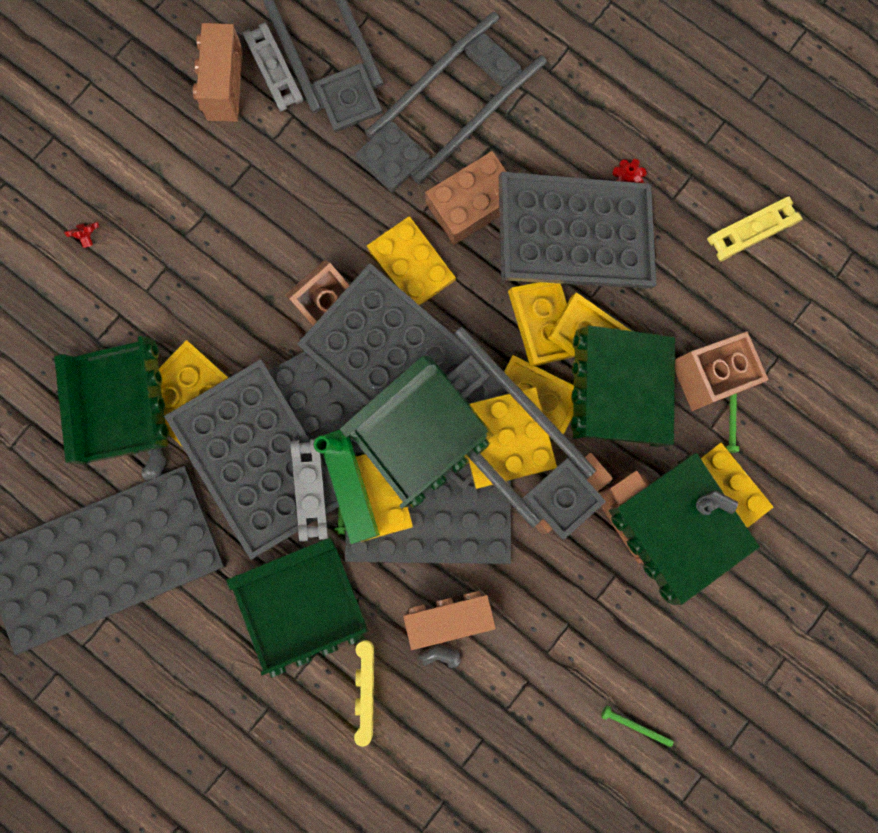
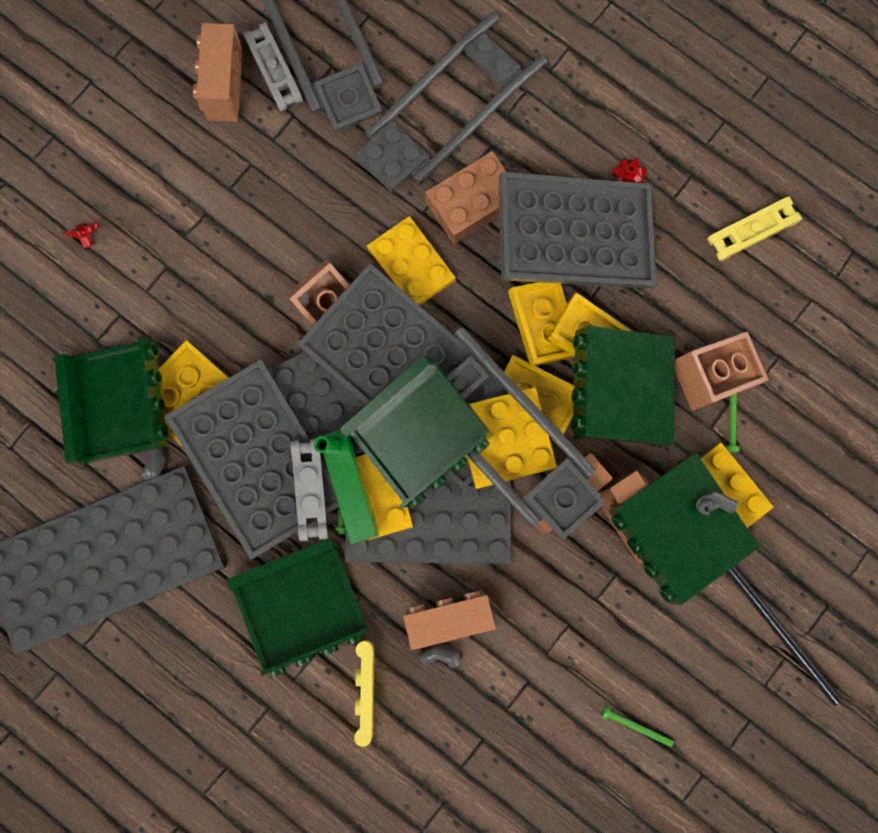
(784, 636): none -> black piece

